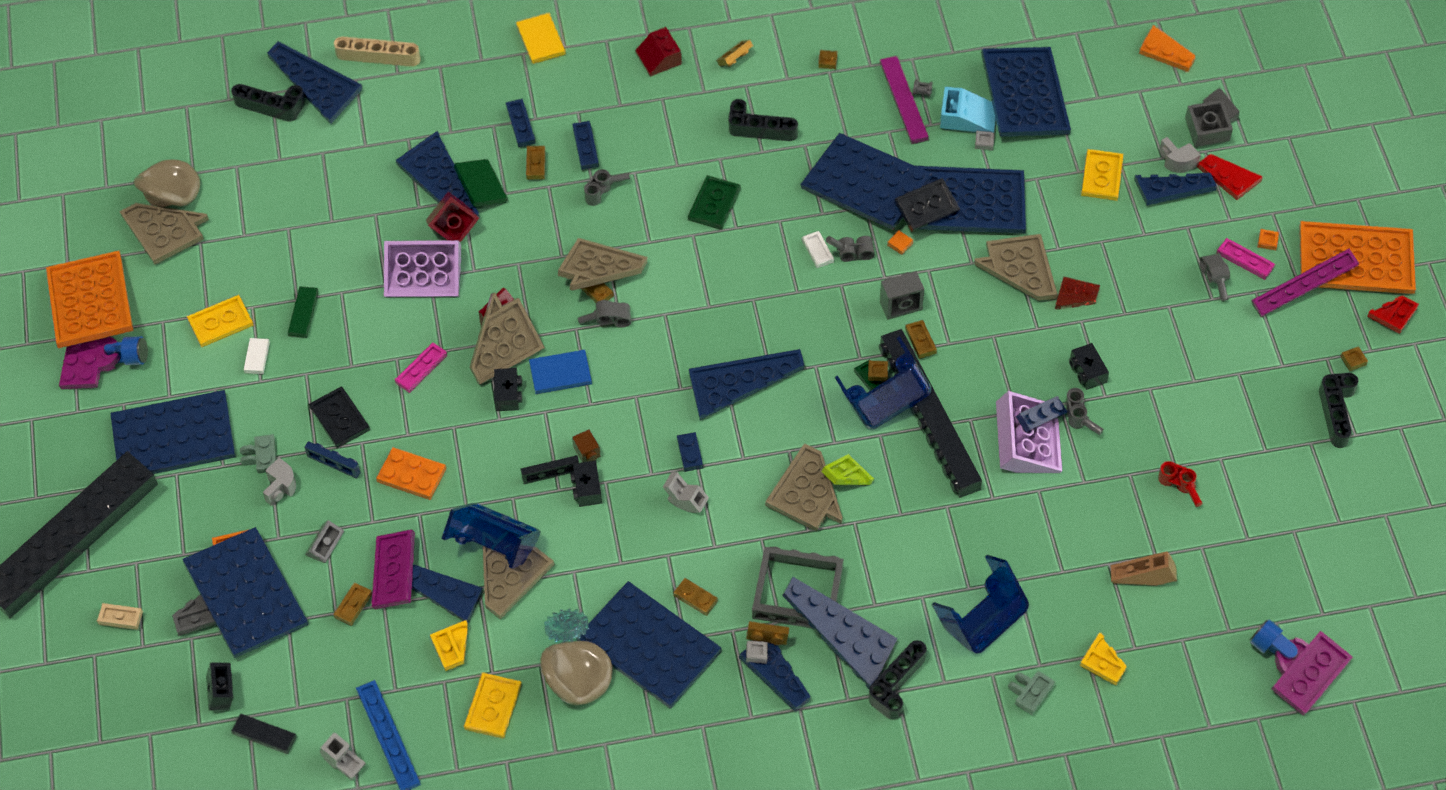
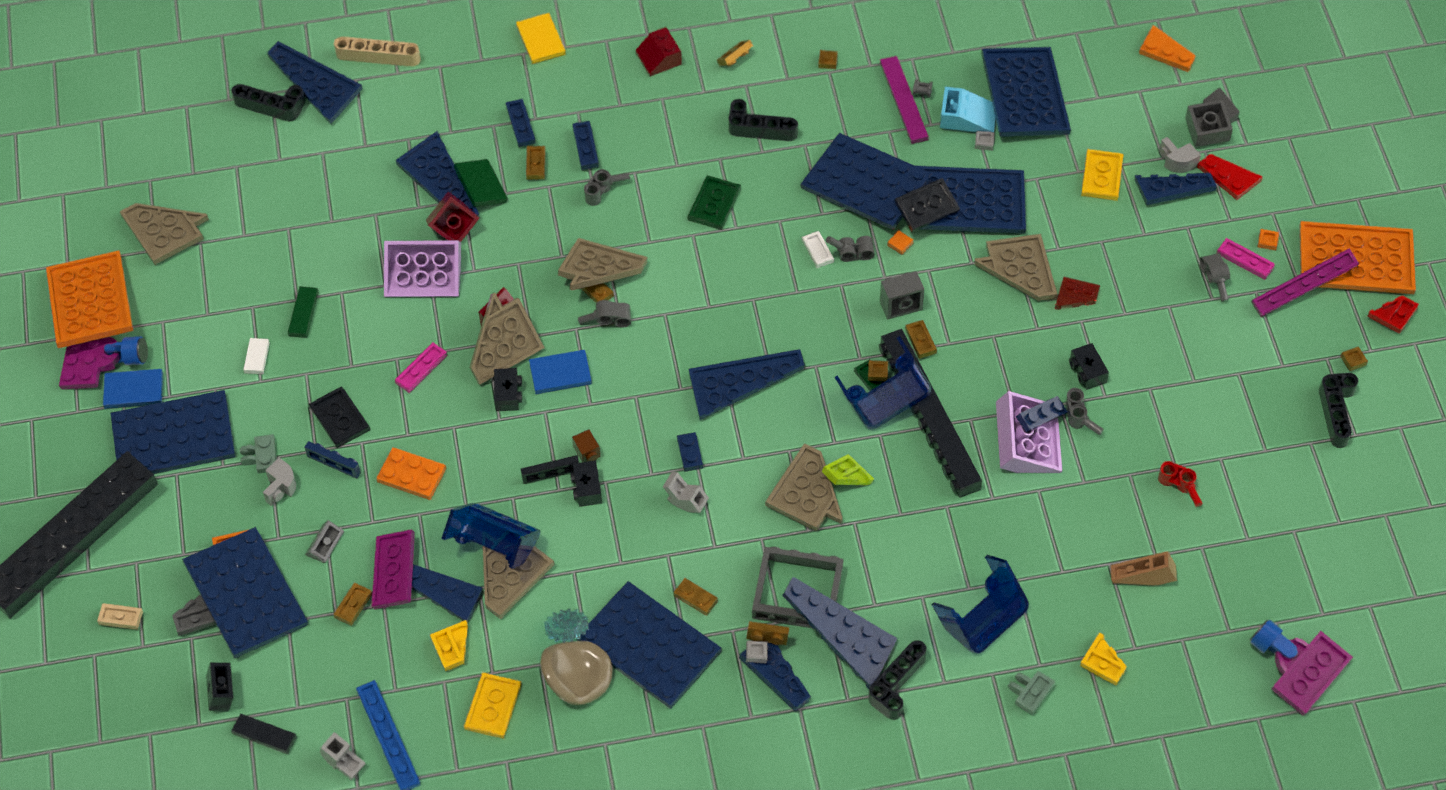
(132, 388): none -> blue tile
(169, 183): dark tan piece -> none
(220, 321): yellow tile -> none

